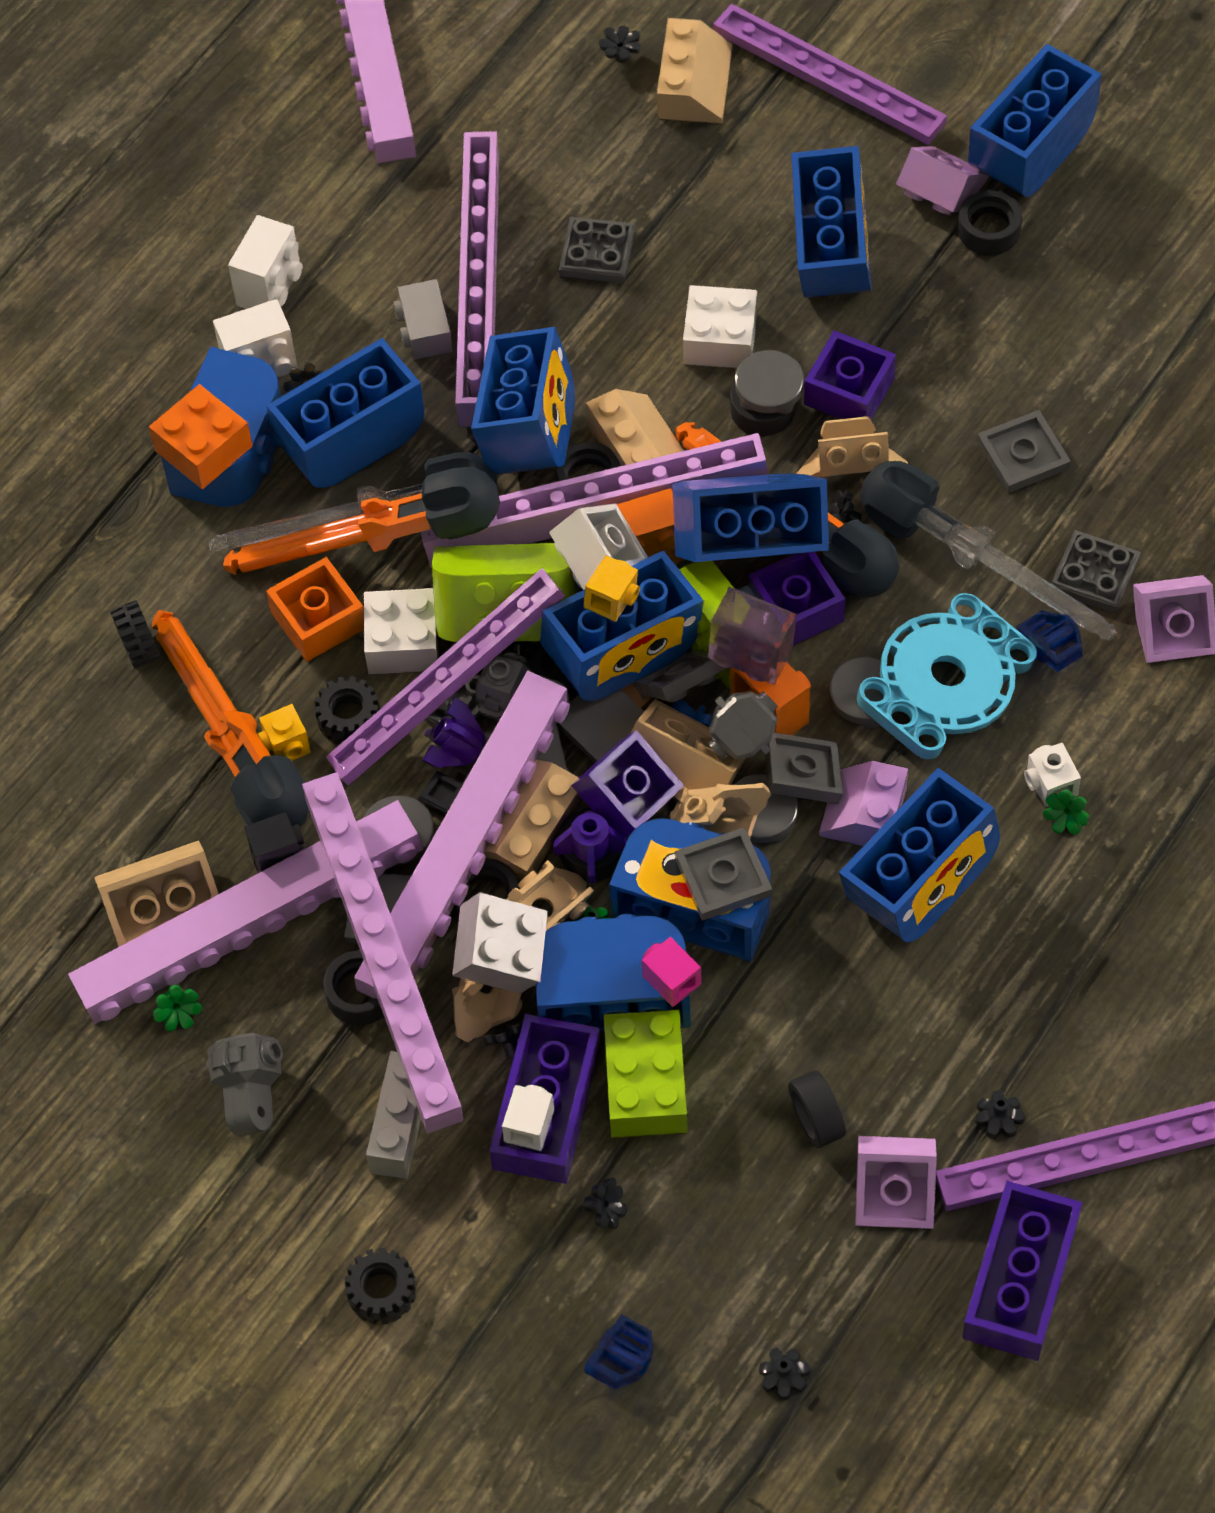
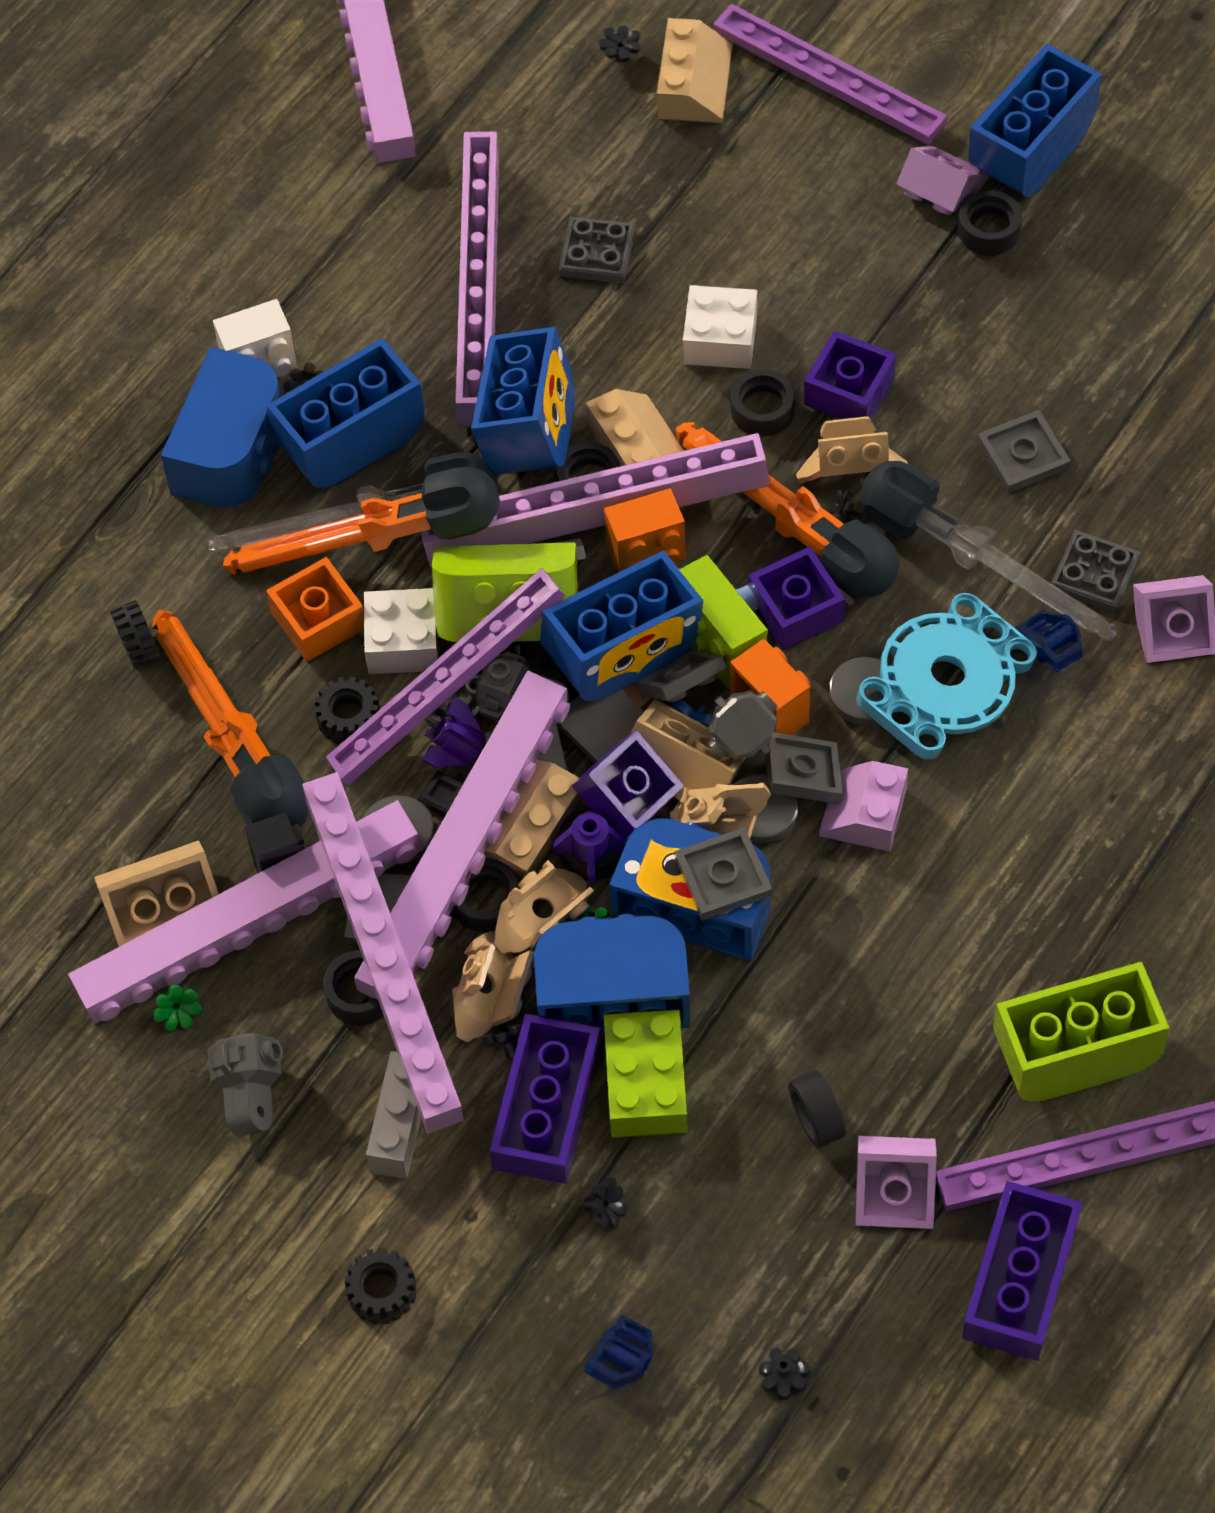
(200, 436): orange brick -> none
(265, 263): white brick -> none
(284, 733): yellow brick -> none
(424, 319): light grey brick -> none
(500, 943): brick -> none
(528, 1117): white brick -> none
(591, 535): white brick -> none
(611, 588): yellow brick -> none
(670, 971): dark pink brick -> none
(750, 516): blue brick -> none
(751, 636): brick -> none
(769, 382): dark grey tile -> none
(831, 222): blue brick -> none
(923, 857): blue brick -> none
(999, 1115): black plant -> none
(1051, 772): white brick -> none
(1066, 811): green plant -> none
(1081, 1033): none -> lime brick

